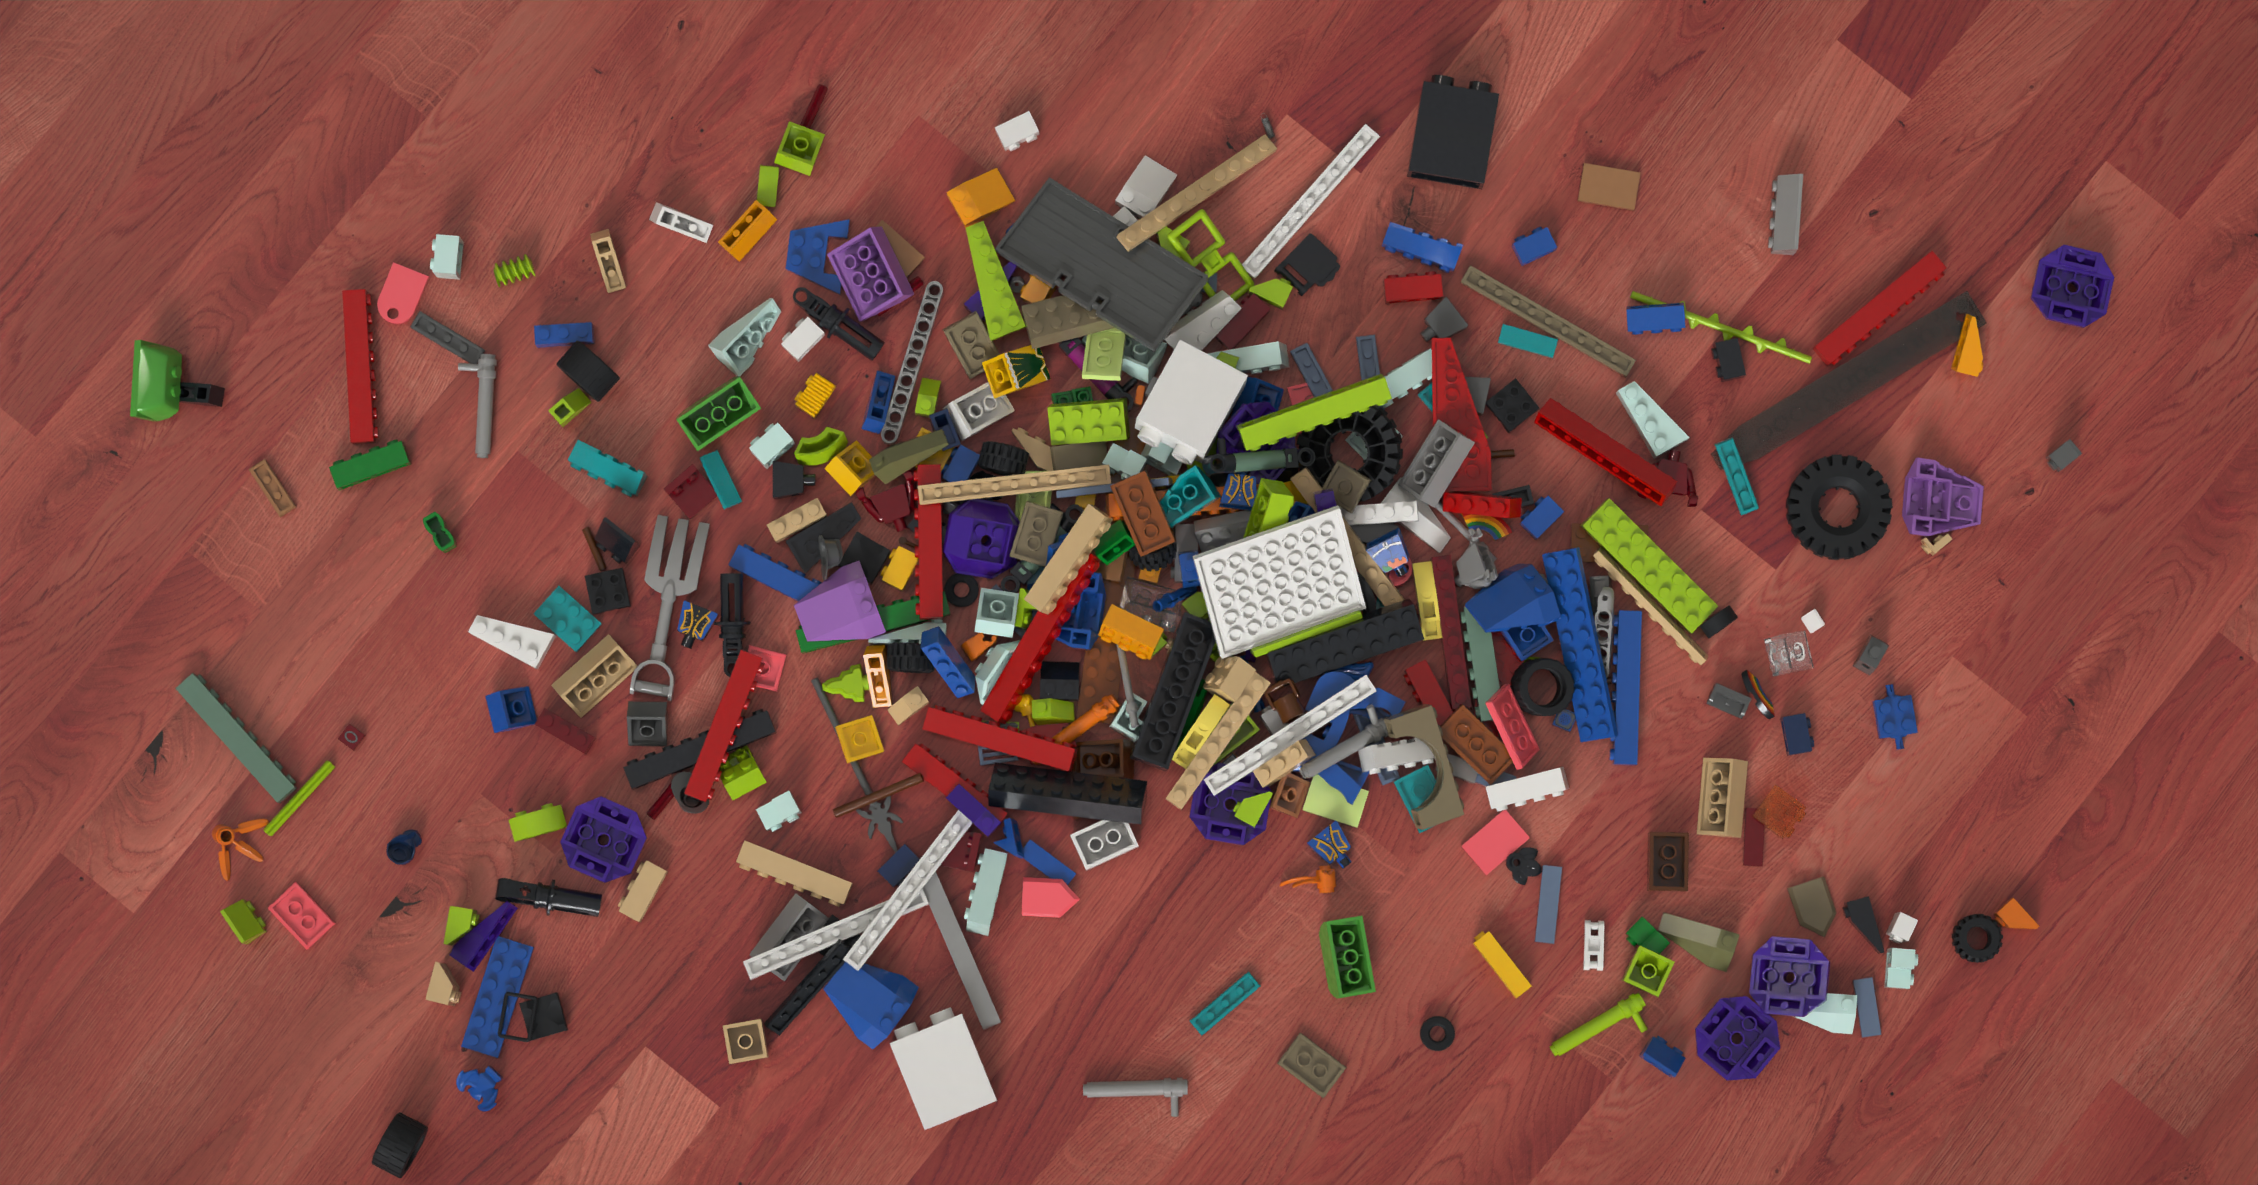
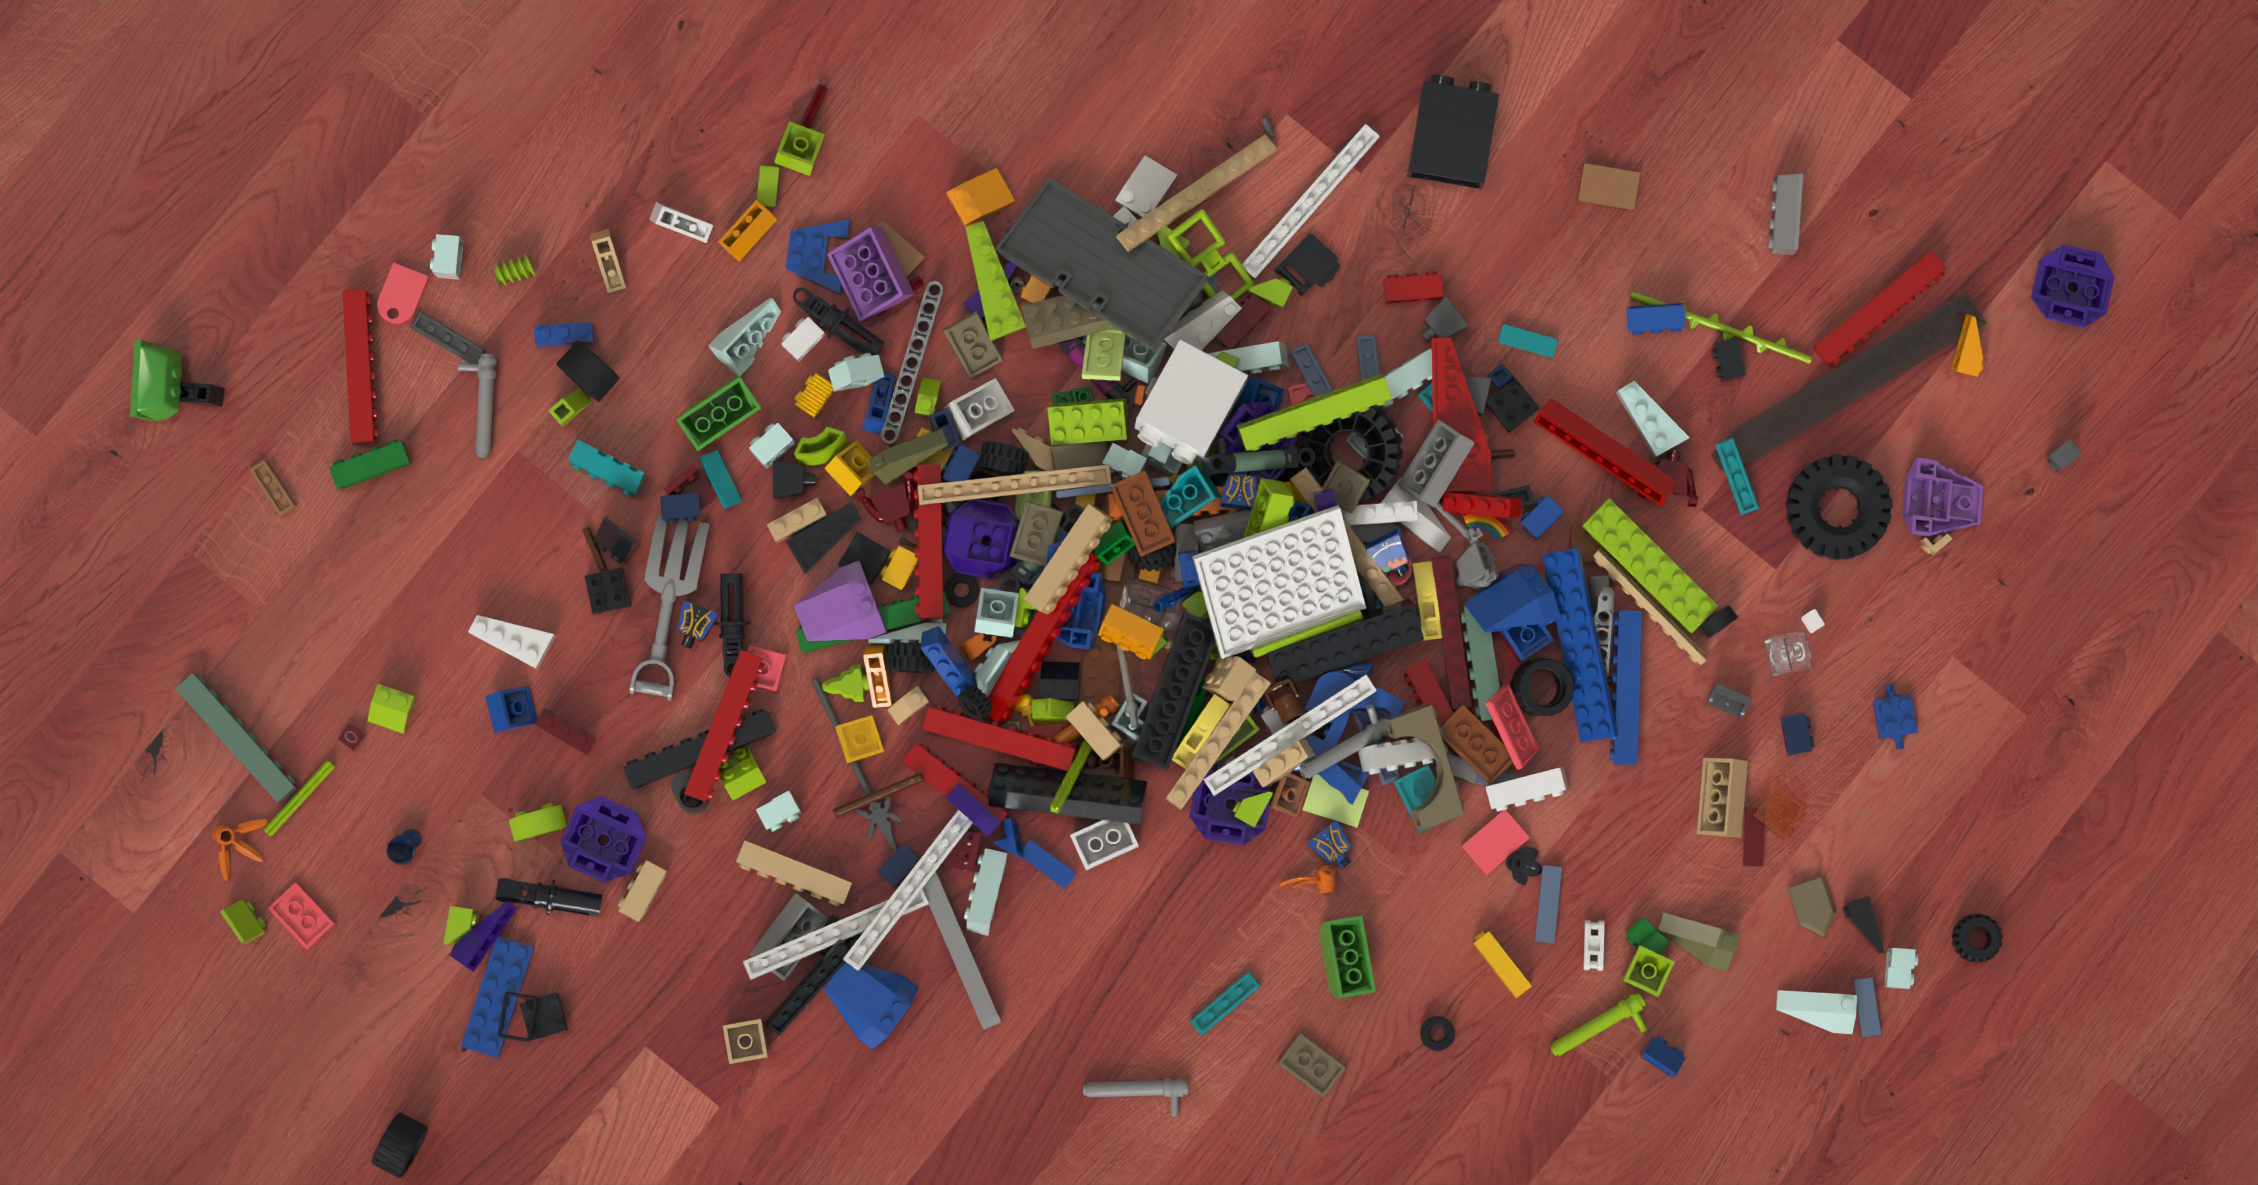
(391, 708): none -> lime slope
(441, 536): green brick -> none
(443, 986): tan slope -> none
(482, 1086): blue animal -> none
(567, 618): teal plate -> none
(594, 676): tan slope -> none
(647, 723): dark grey slope -> none
(661, 803): dark red axle -> none
(680, 507): none -> dark blue brick
(772, 574): blue brick -> none
(830, 553): dark grey piece -> none
(856, 372): none -> light aqua brick
(942, 1068): white brick -> none
(975, 703): none -> black tyre
(981, 756): sand blue tile -> none
(1015, 370): slope -> none
(1017, 131): white brick -> none
(1046, 897): coral tile -> none
(1070, 777): none -> lime axle
(1095, 730): none -> tan brick
(1422, 247): blue wedge -> none
(1501, 376): none -> dark blue plate
(1534, 246): blue brick -> none
(1548, 321): dark tan plate -> none
(1564, 720): tile -> none
(1667, 861): reddish brown brick -> none
(1753, 686): tile -> none
(1757, 1043): dark purple piece -> none
(1773, 964): dark purple piece -> none
(1871, 655): dark grey torso -> none
(1901, 927): white brick -> none
(2014, 916): orange slope -> none

